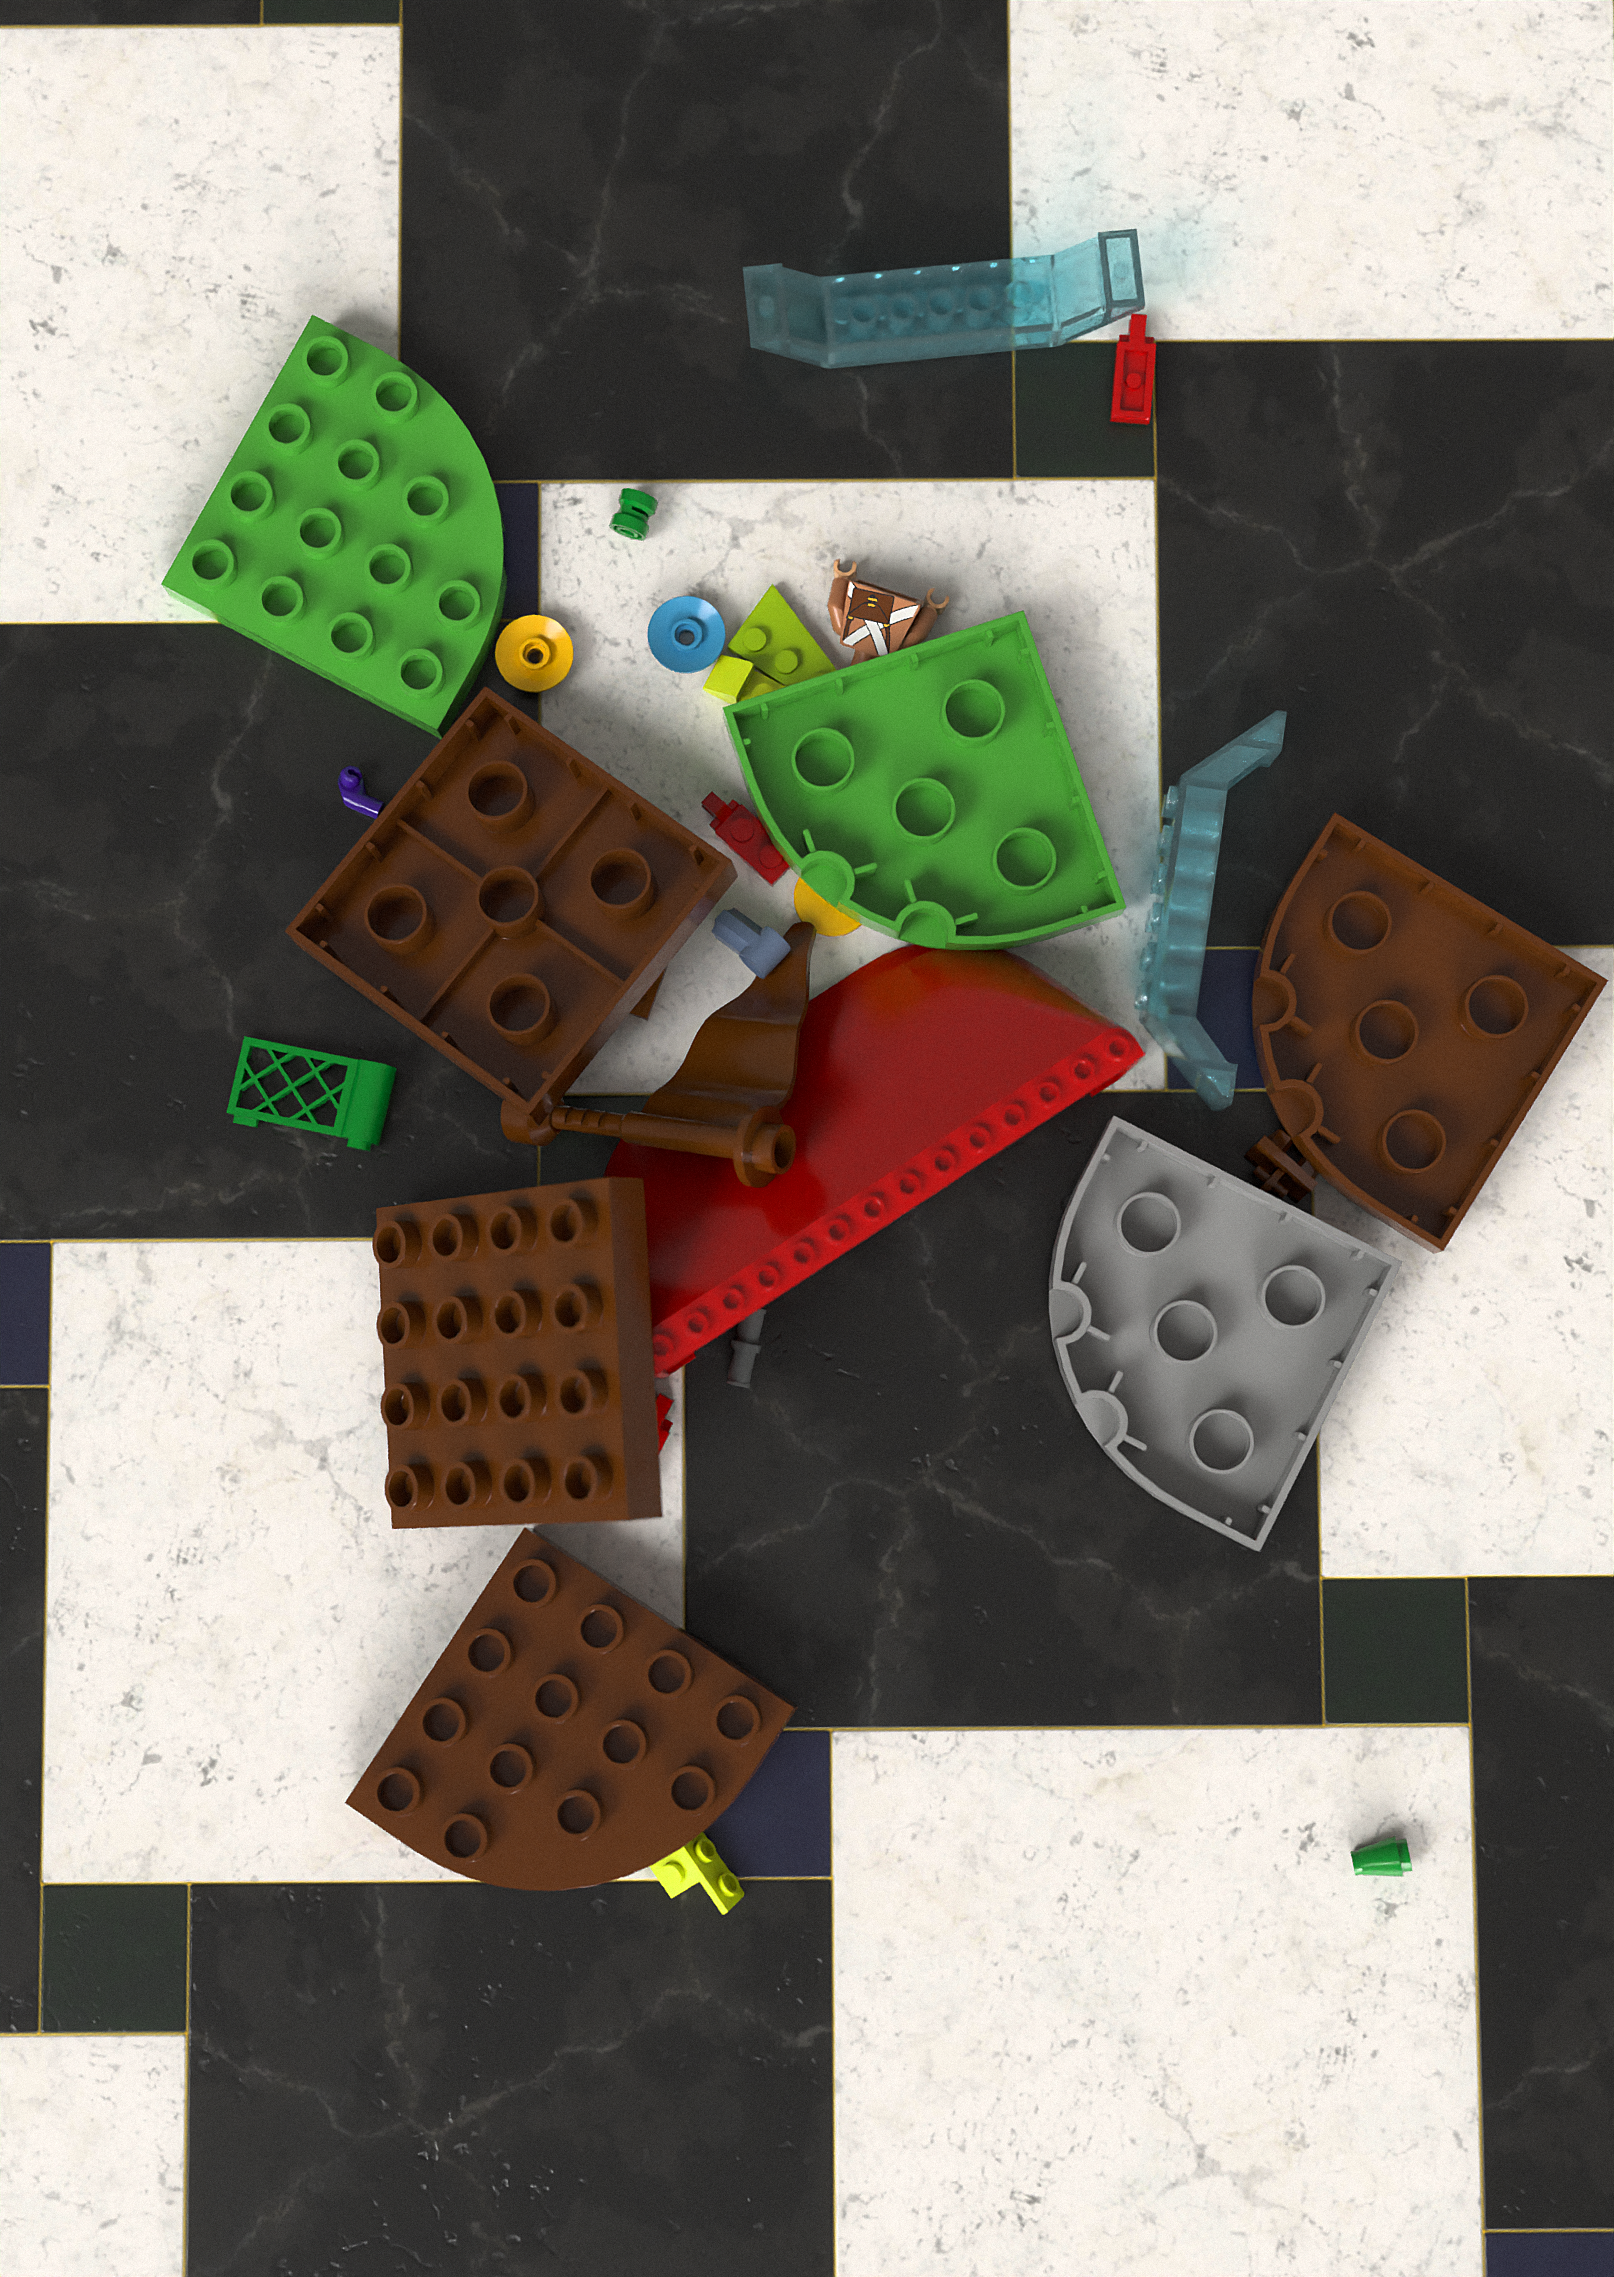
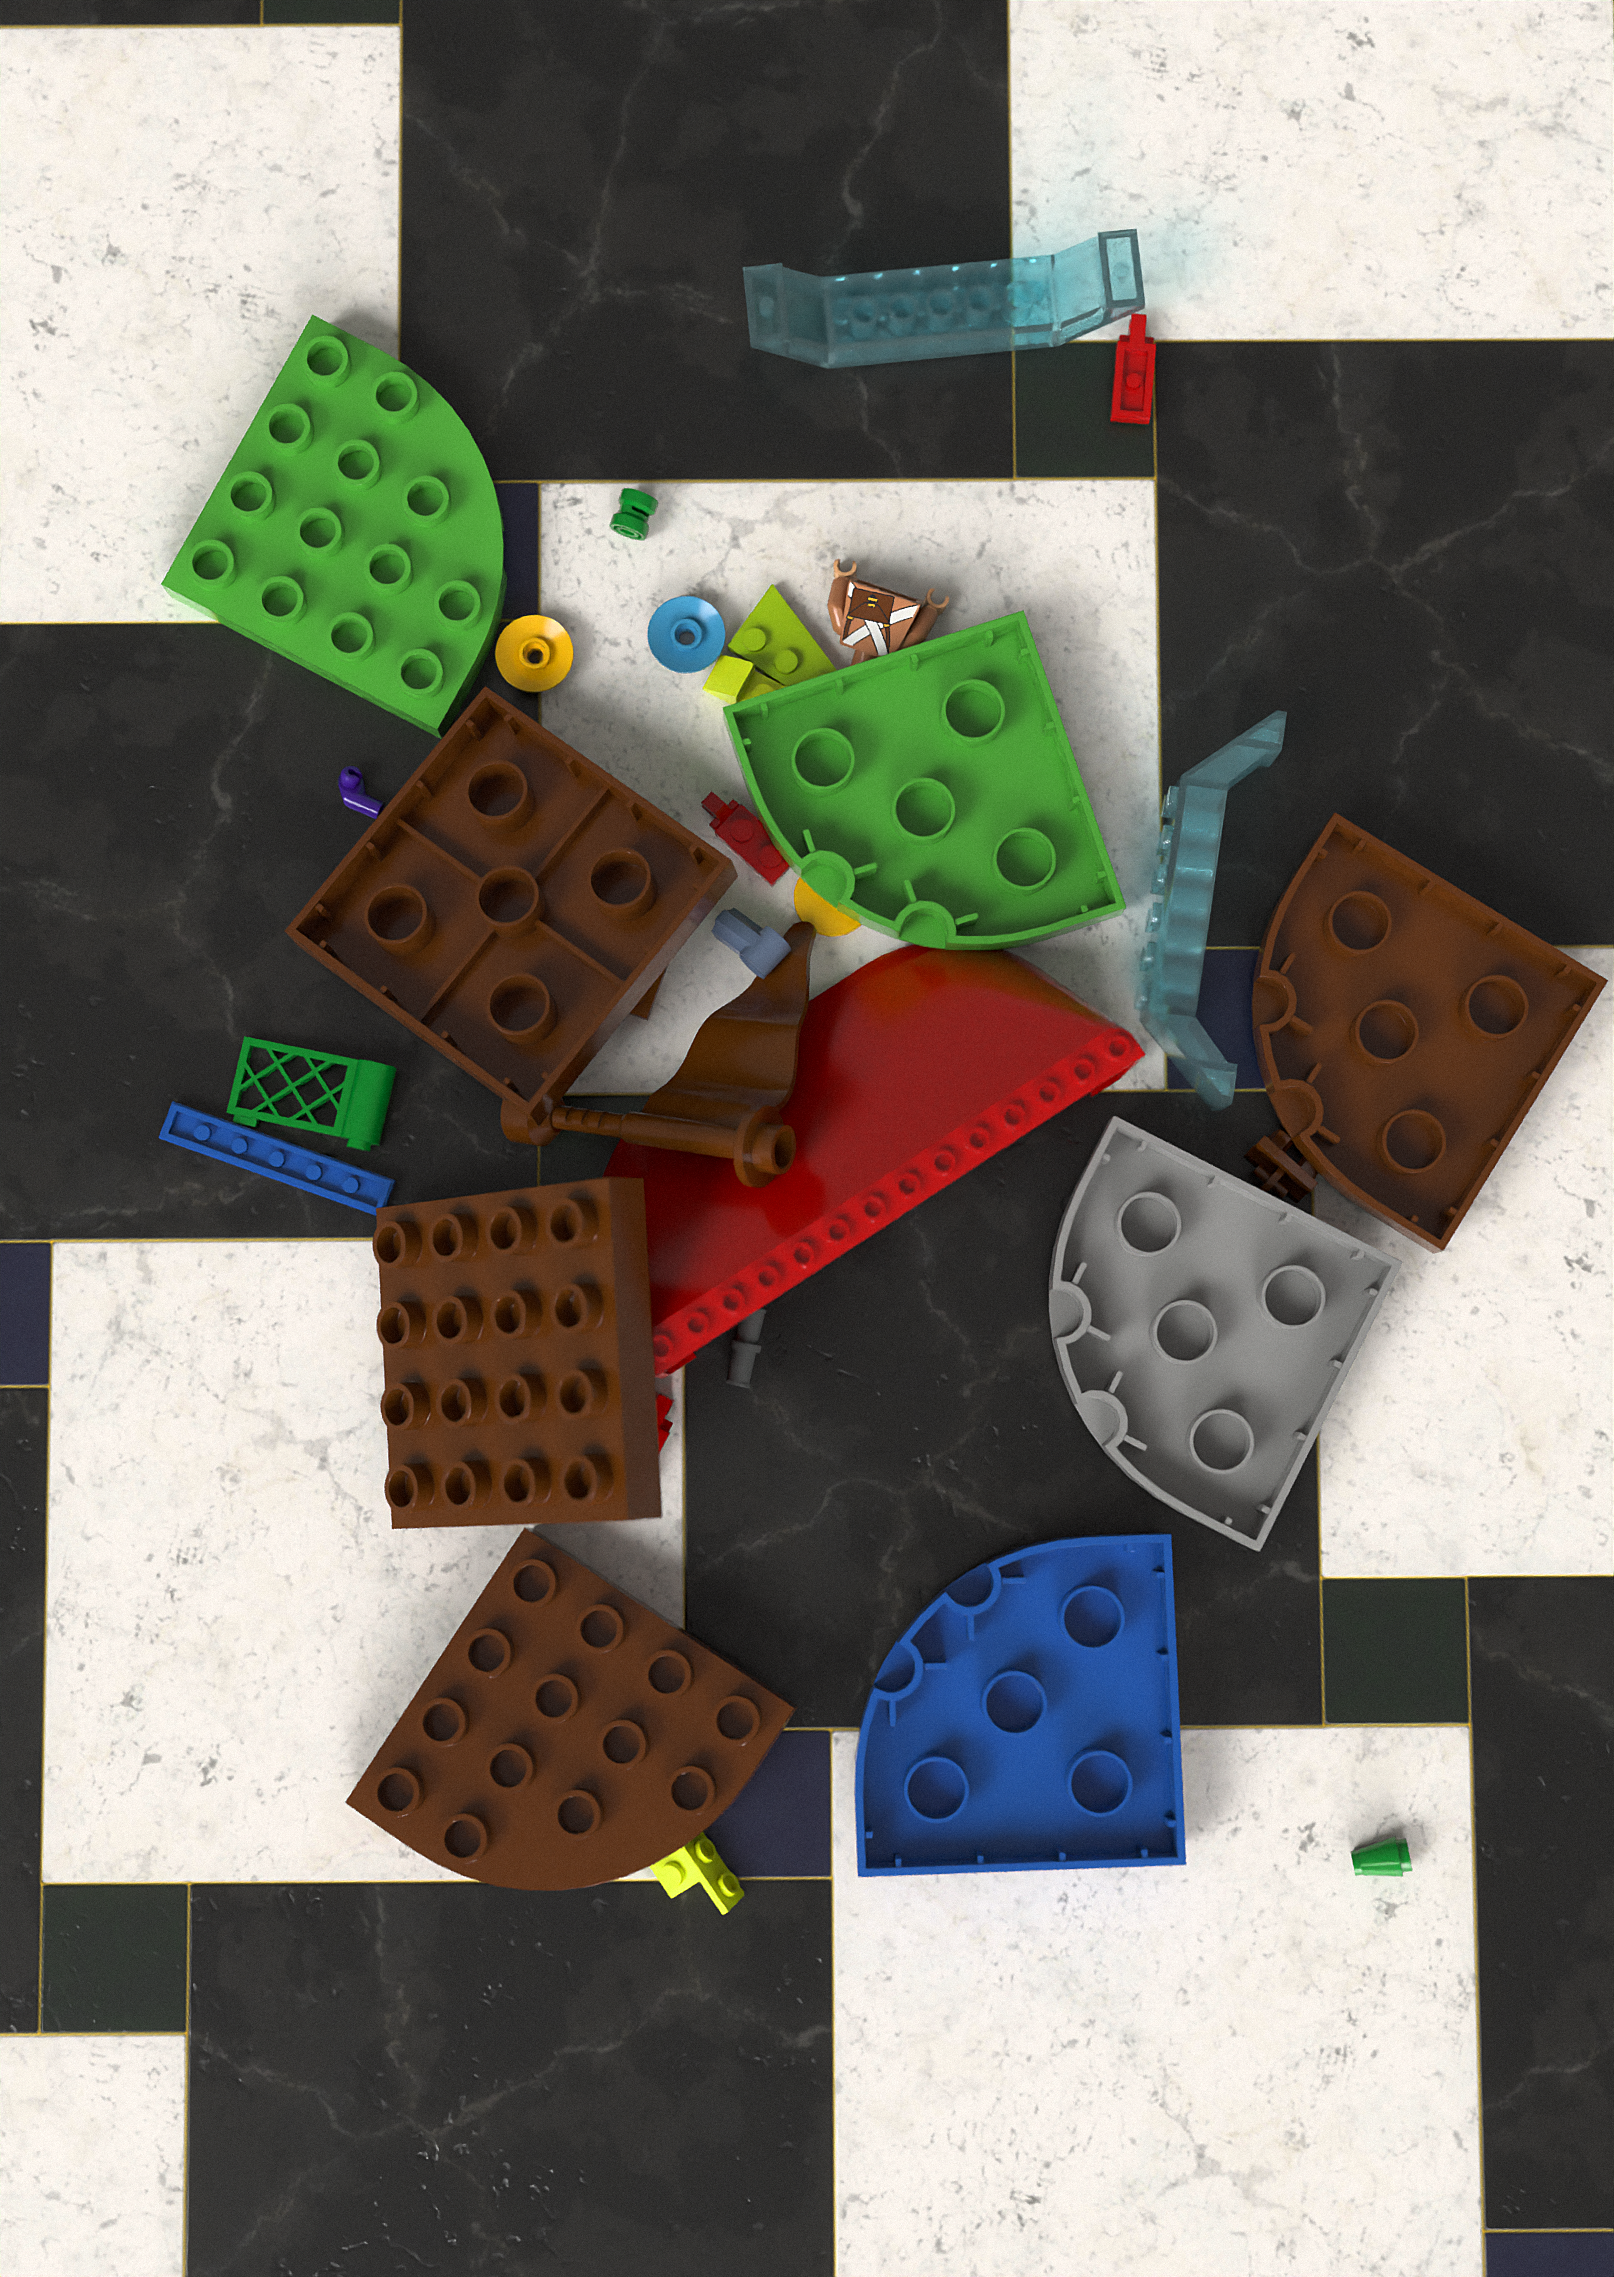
(276, 1159): none -> blue tile
(1029, 1719): none -> blue plate

